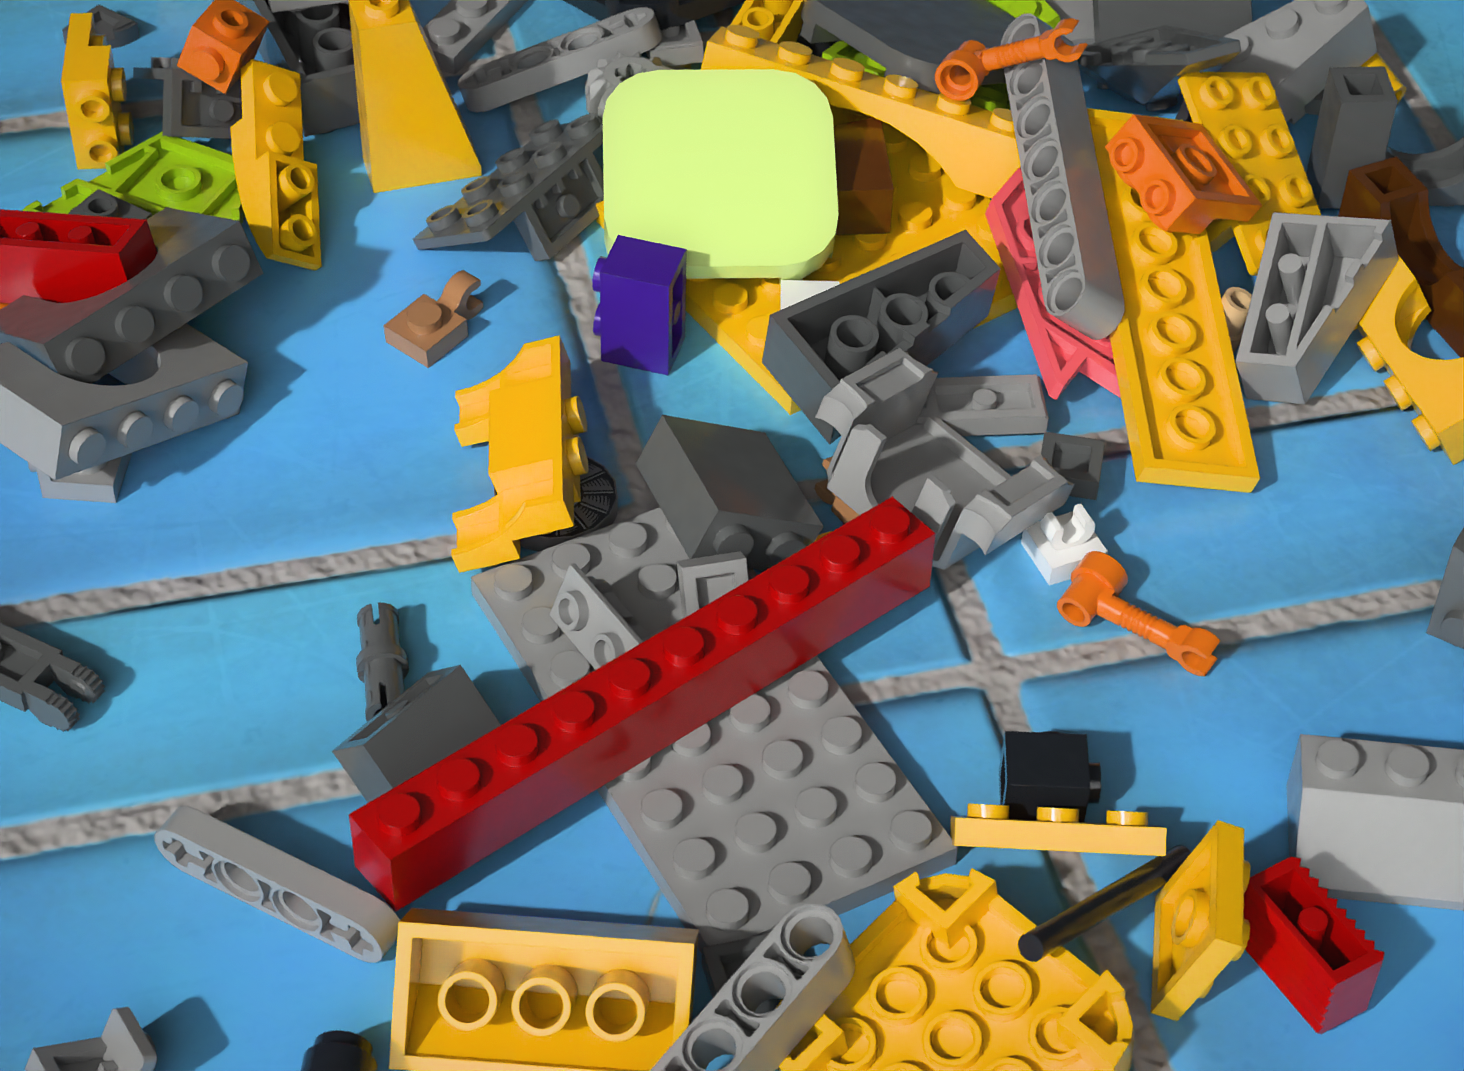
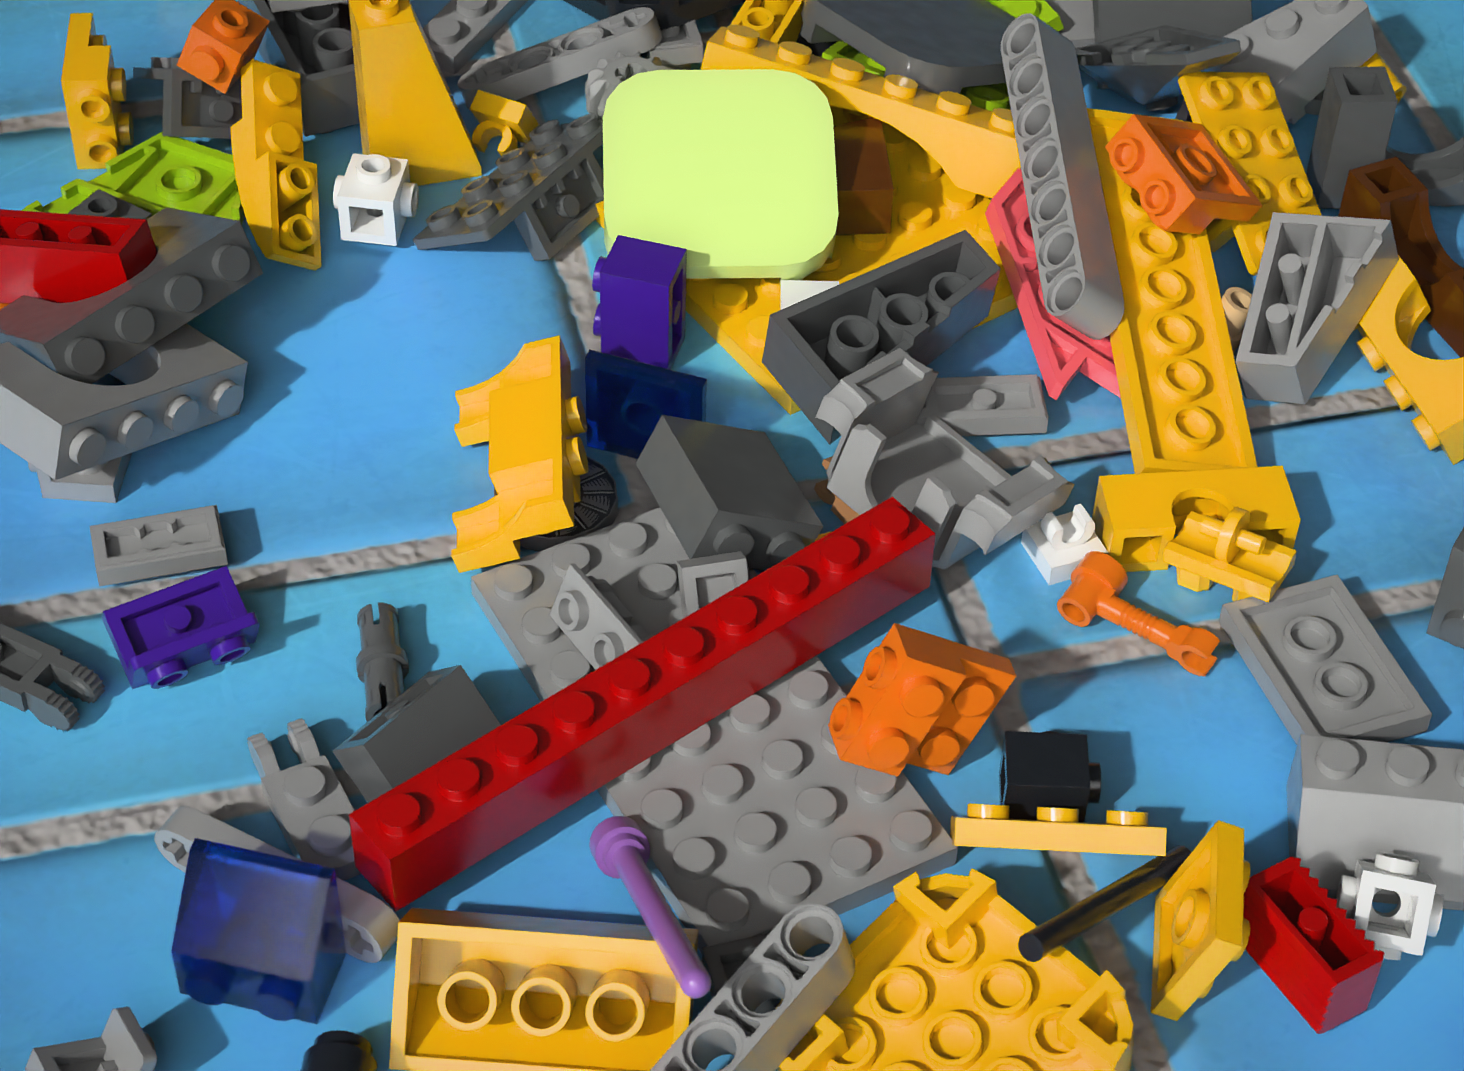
(116, 28): dark grey tile -> none
(158, 545): none -> light grey plate
(180, 629): none -> dark purple bracket
(258, 932): none -> clear blue slope
(307, 801): none -> light grey hinge
(374, 199): none -> white brick
(433, 327): medium nougat plate -> none
(501, 118): none -> yellow tile
(622, 854): none -> medium lavender piece
(630, 398): none -> clear blue slope
(918, 702): none -> orange plate
(965, 68): orange brick -> none
(1076, 460): dark grey plate -> none
(1145, 510): none -> yellow arch
(1228, 555): none -> yellow hips
(1324, 664): none -> light grey plate
(1413, 918): none -> white brick

